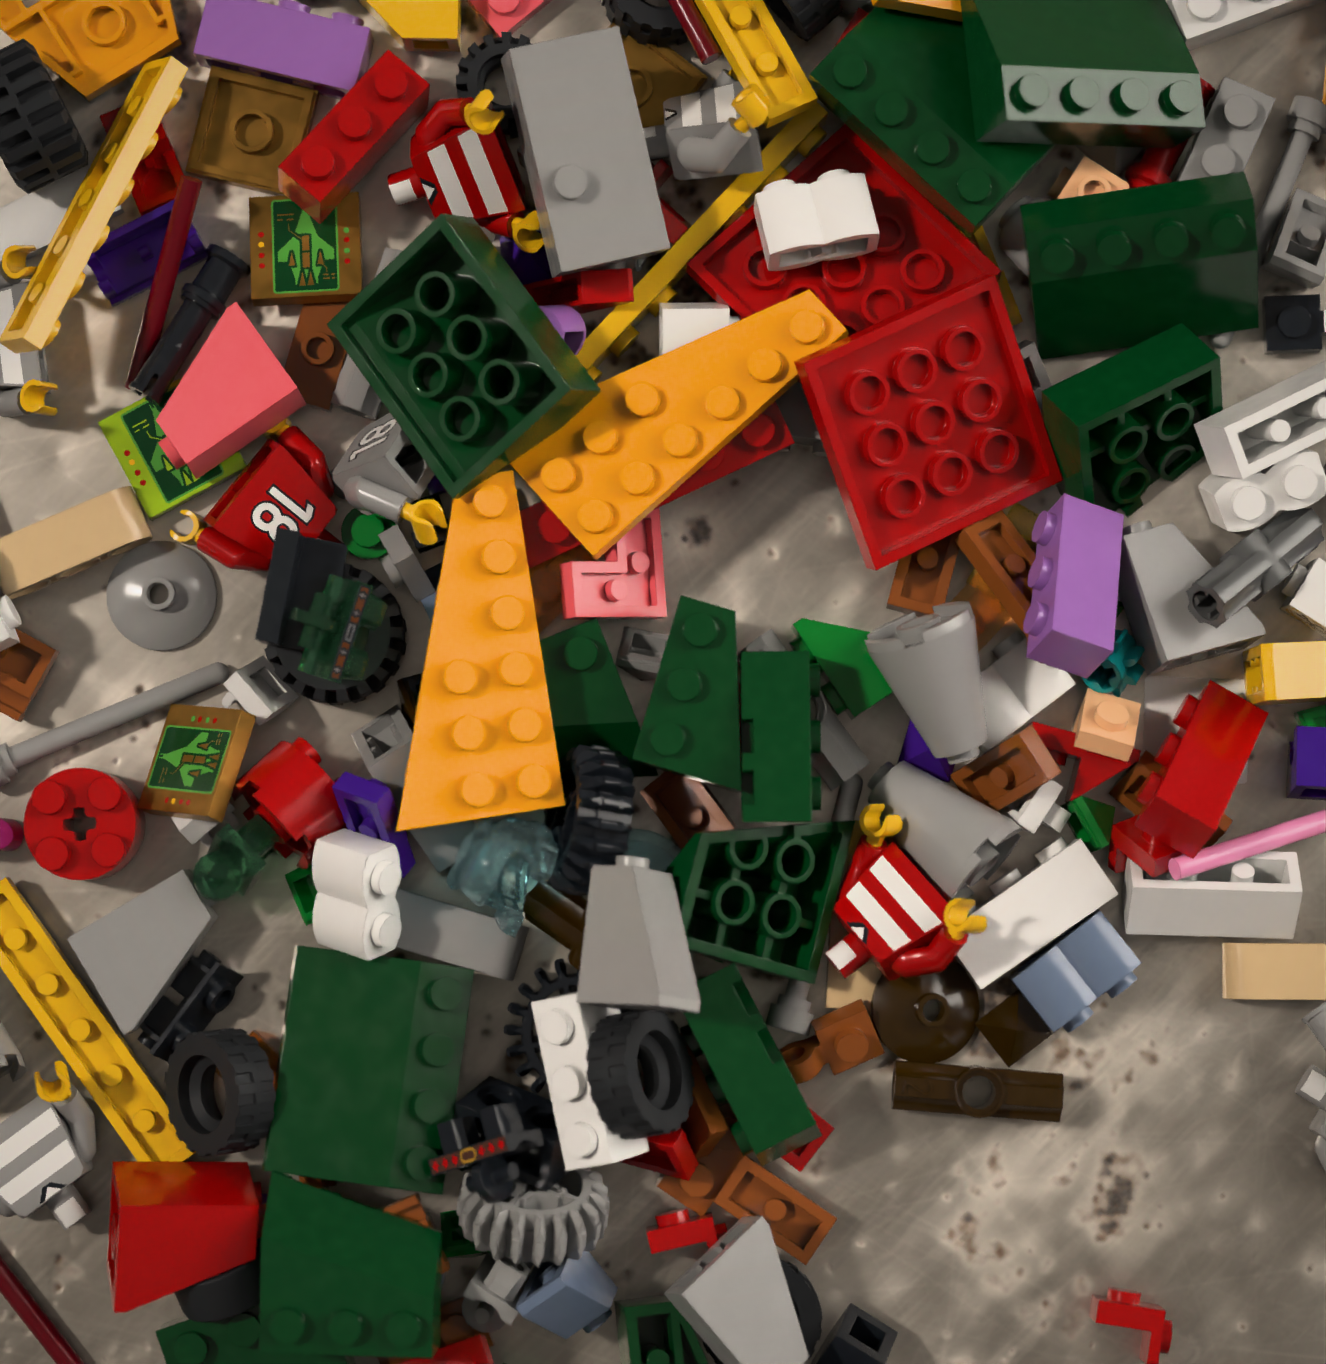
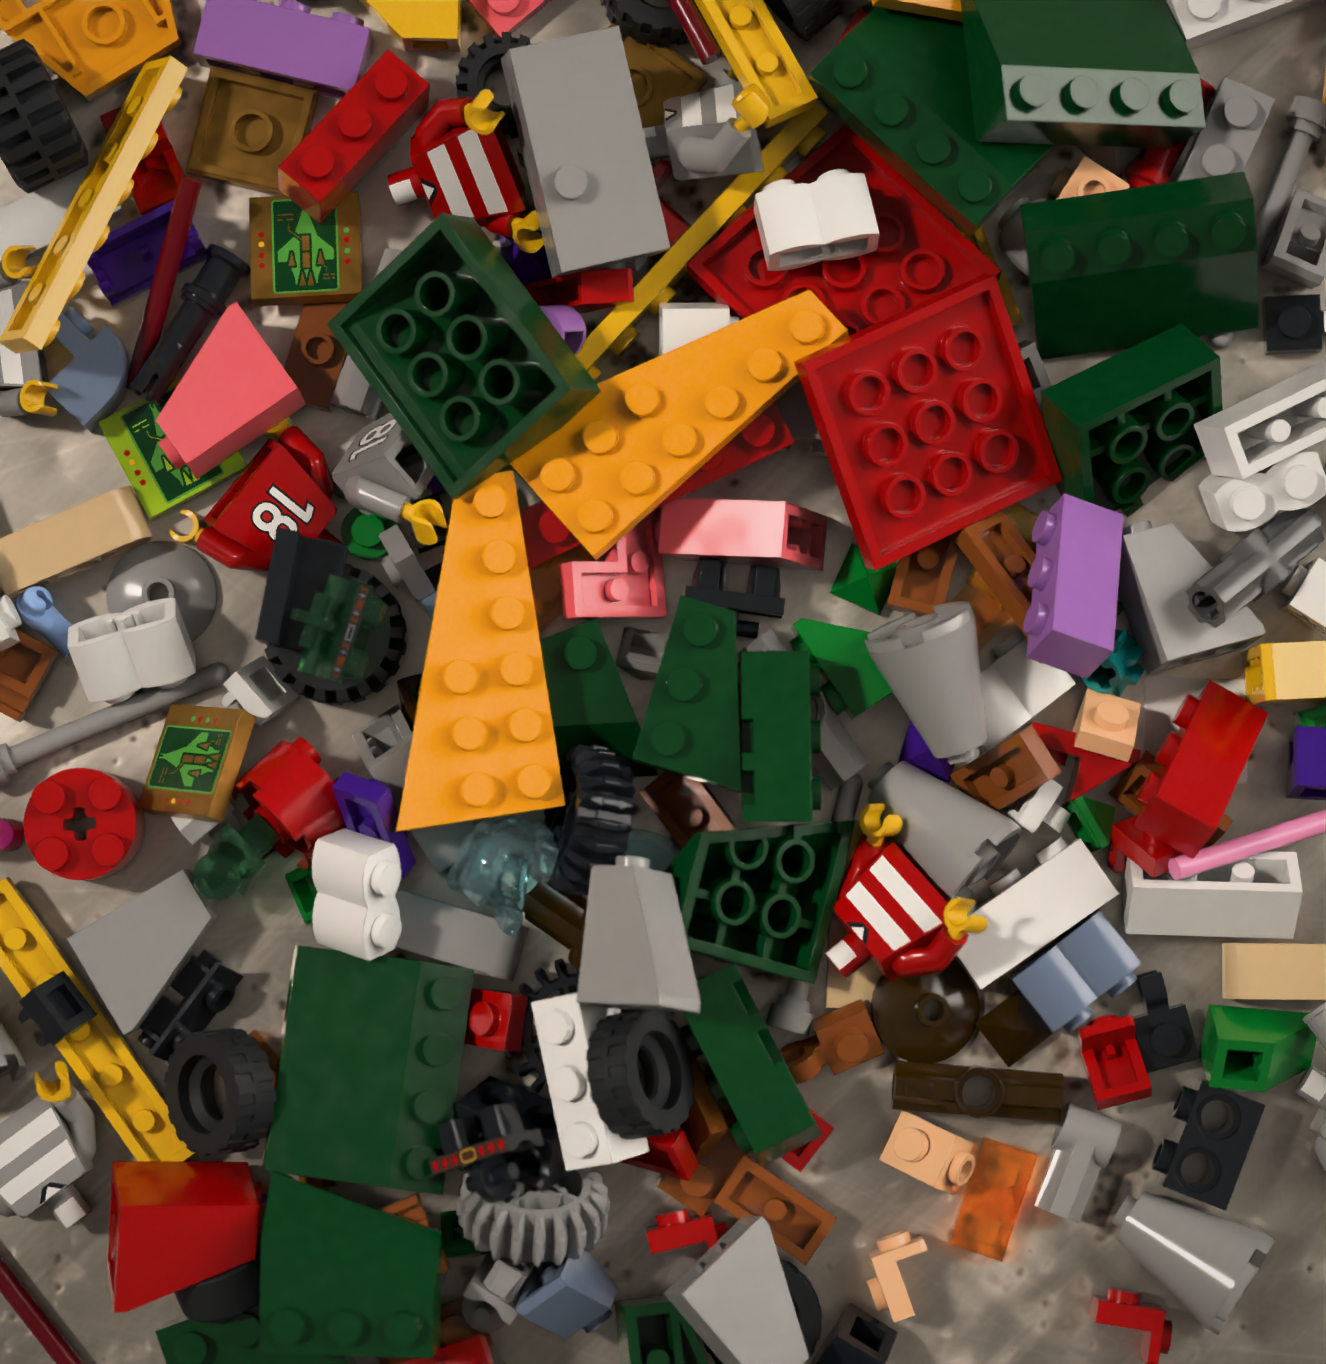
(38, 613): none -> light blue arm
(56, 1009): none -> black tile
(97, 375): none -> sand blue brick
(132, 651): none -> white brick
(495, 1019): none -> red bracket
(742, 532): none -> coral slope
(760, 600): none -> black hips
(863, 585): none -> green slope
(888, 1287): none -> light nougat bracket
(929, 1153): none -> light nougat bracket
(992, 1199): none -> clear orange tile
(1081, 1147): none -> light grey piece
(1113, 1061): none -> red bracket
(1162, 1031): none -> black plate
(1193, 1254): none -> light grey cone
(1222, 1148): none -> black brick
(1254, 1047): none -> green slope

